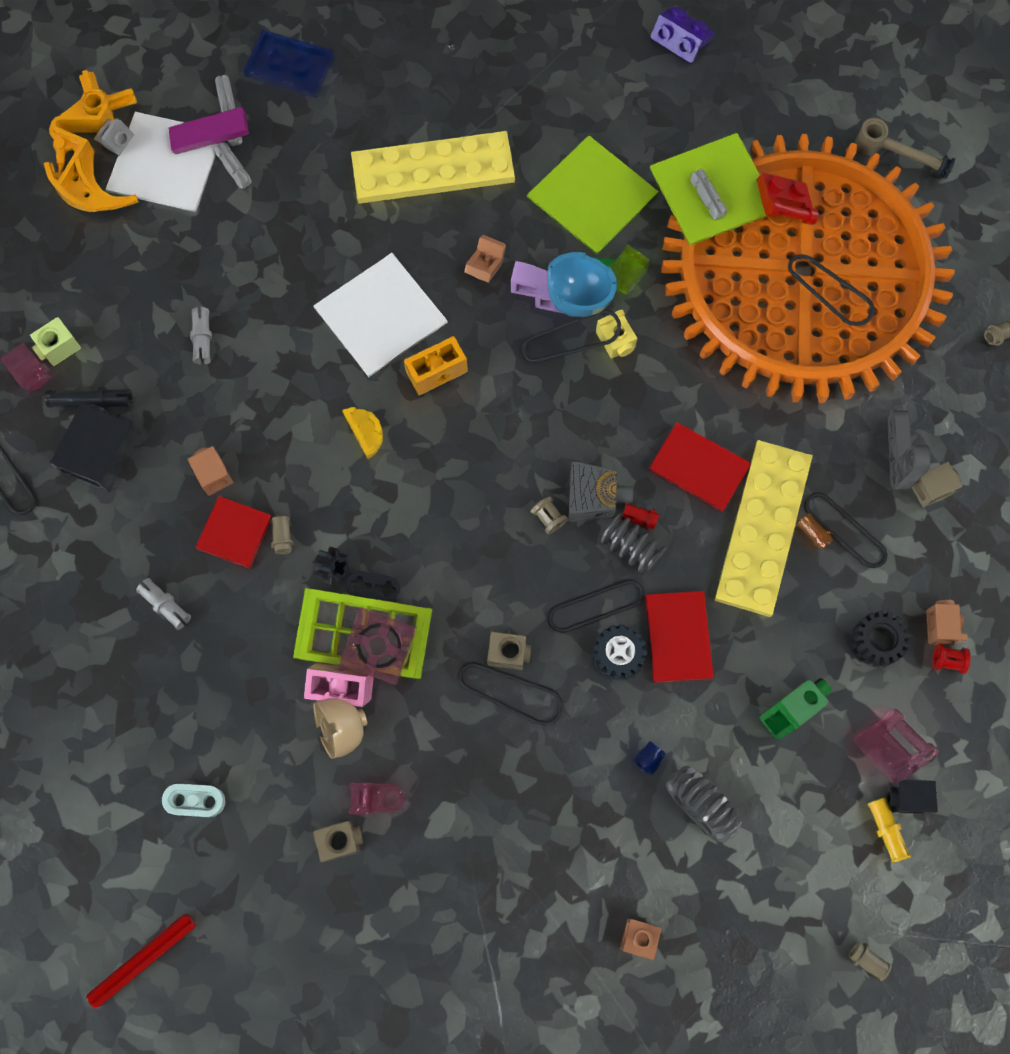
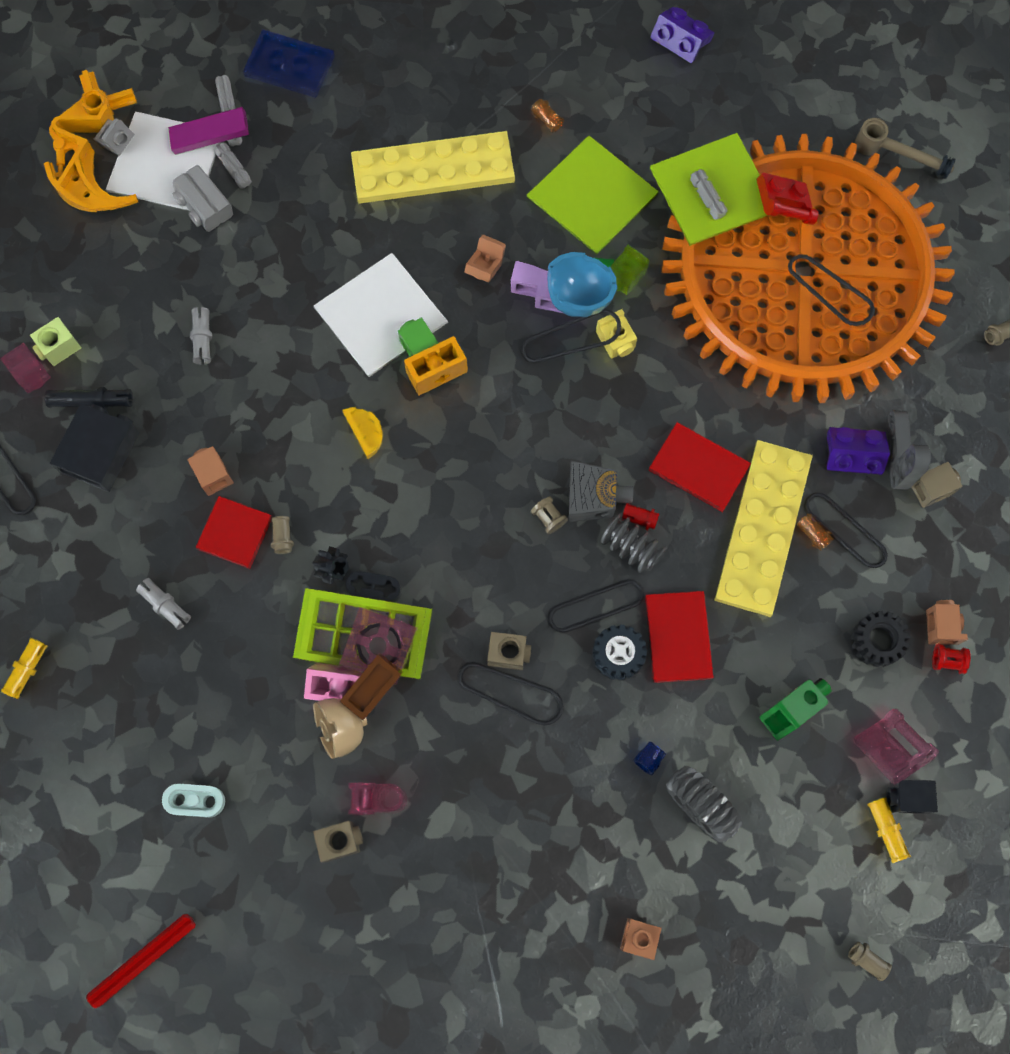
(24, 668): none -> yellow pin
(202, 198): none -> light grey brick
(371, 686): none -> reddish brown tile
(416, 336): none -> bright green brick
(547, 115): none -> clear orange pin
(857, 450): none -> dark purple bracket

